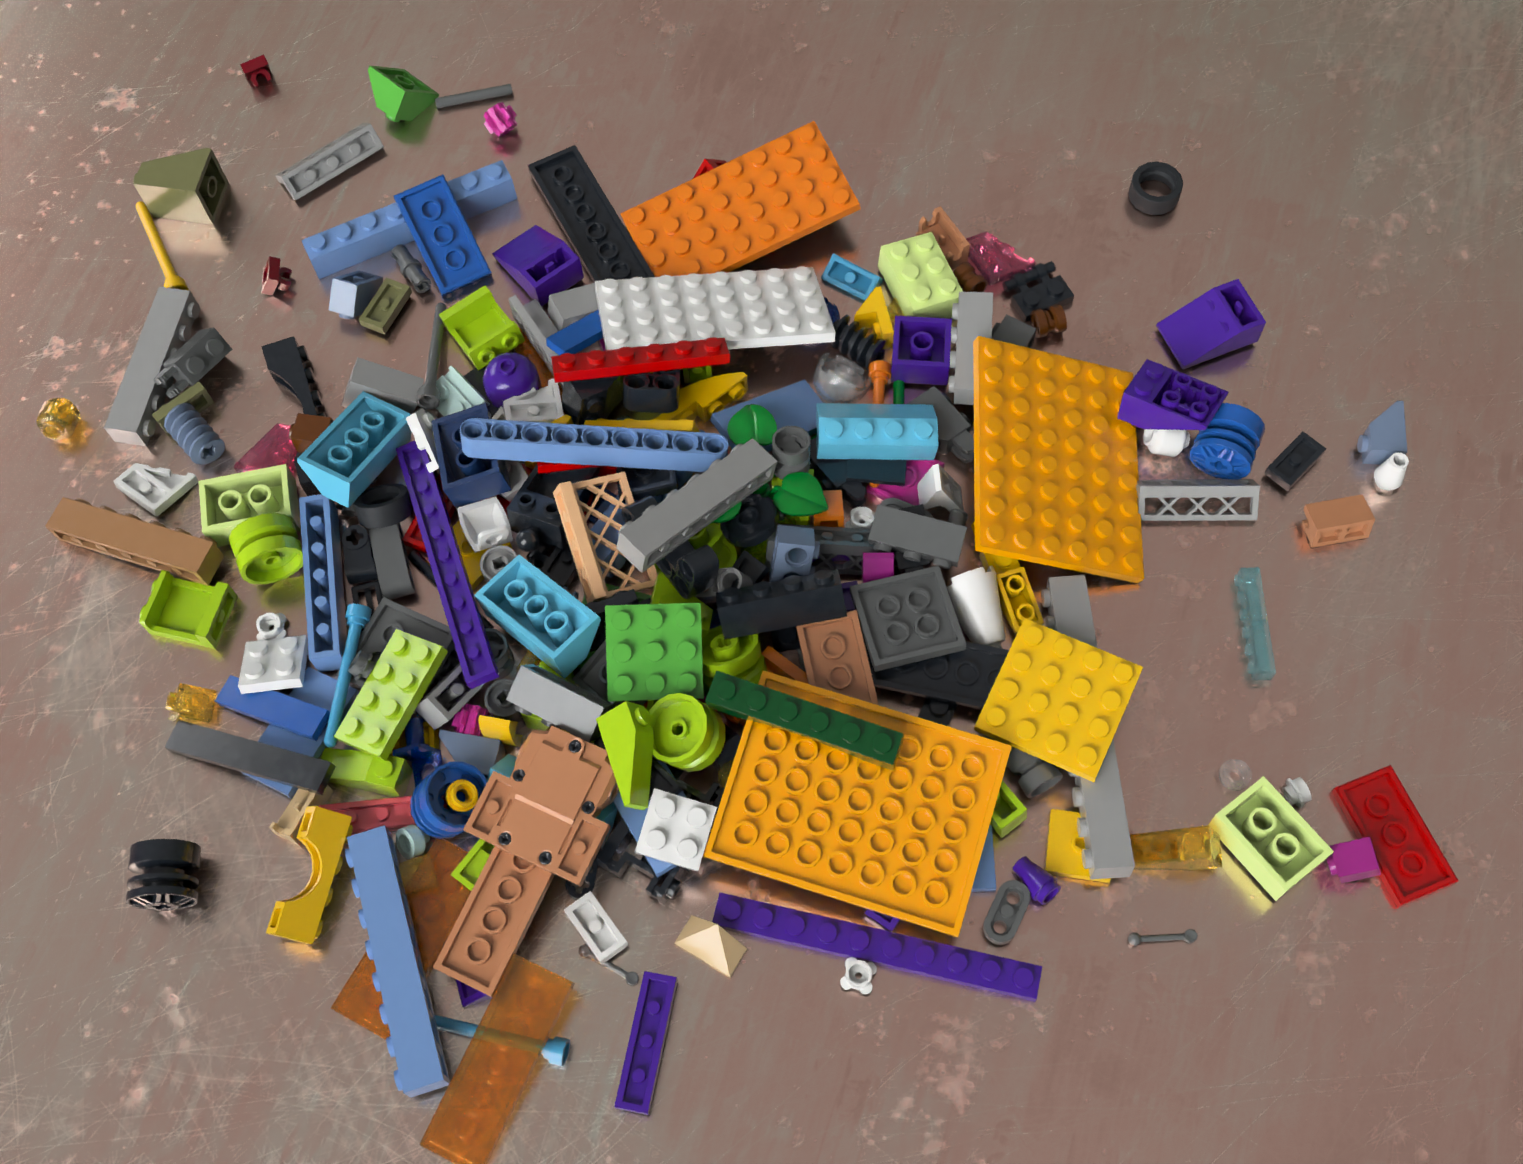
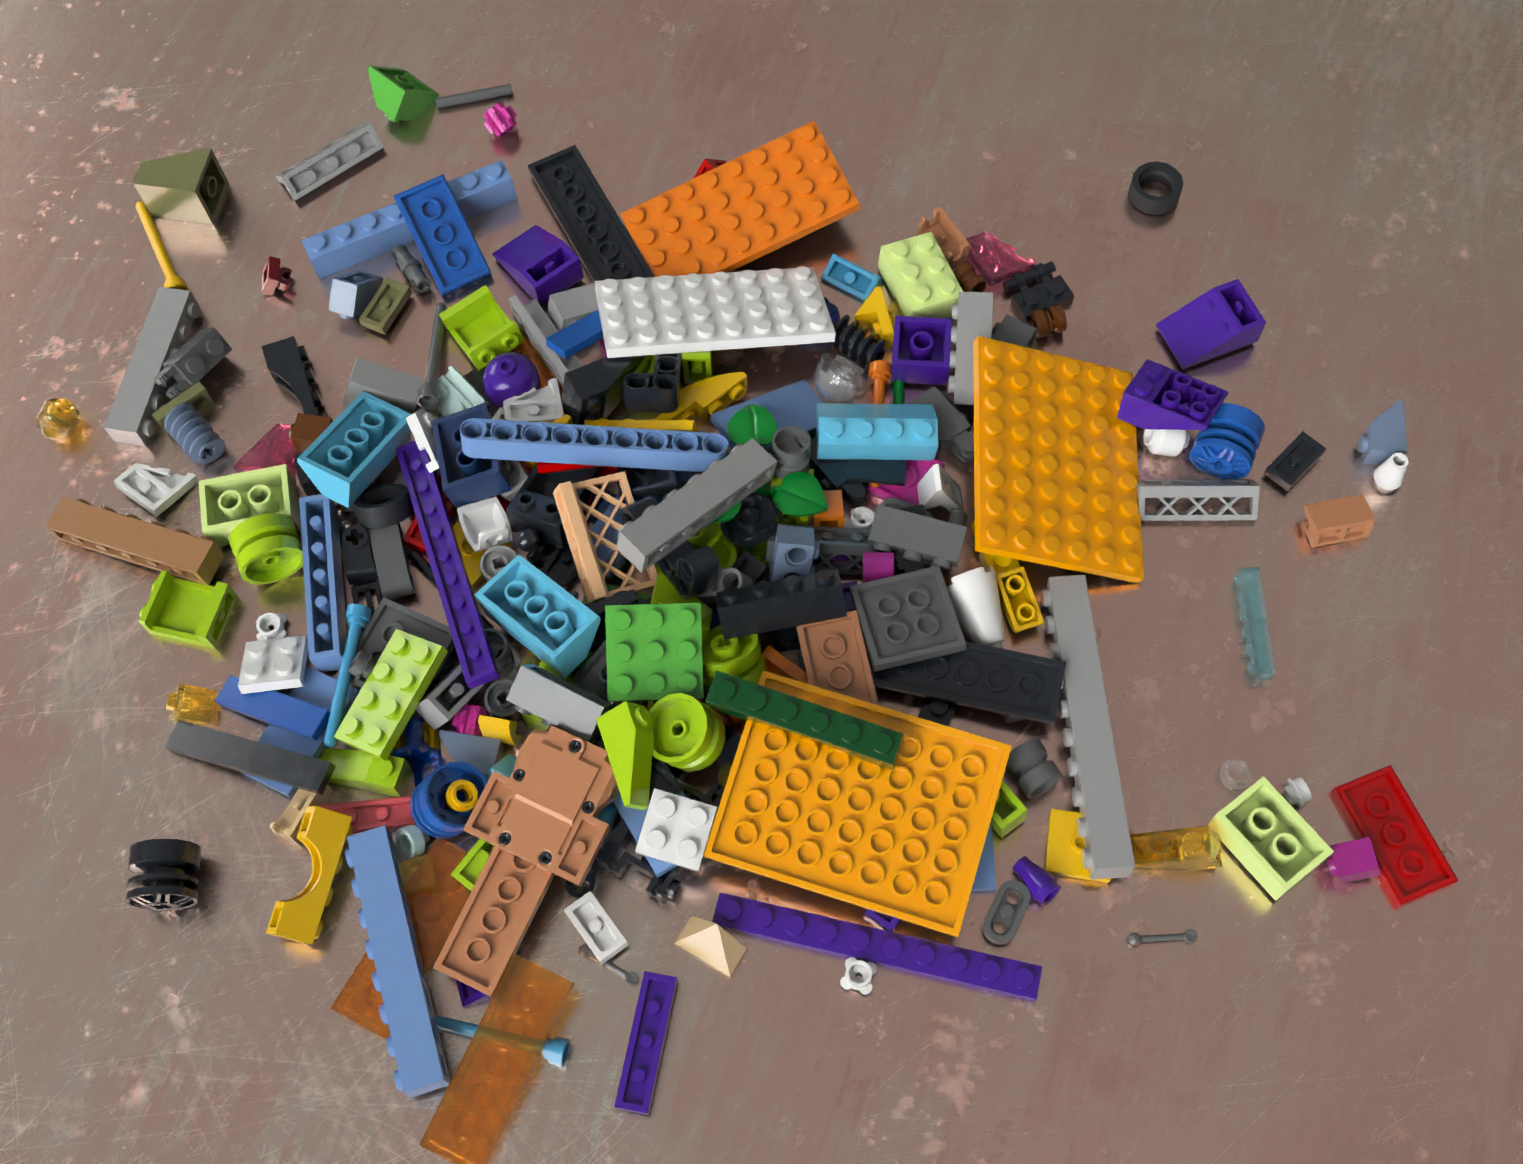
(255, 68): dark red tile -> none
(640, 359): red plate -> none
(1058, 699): yellow plate -> none

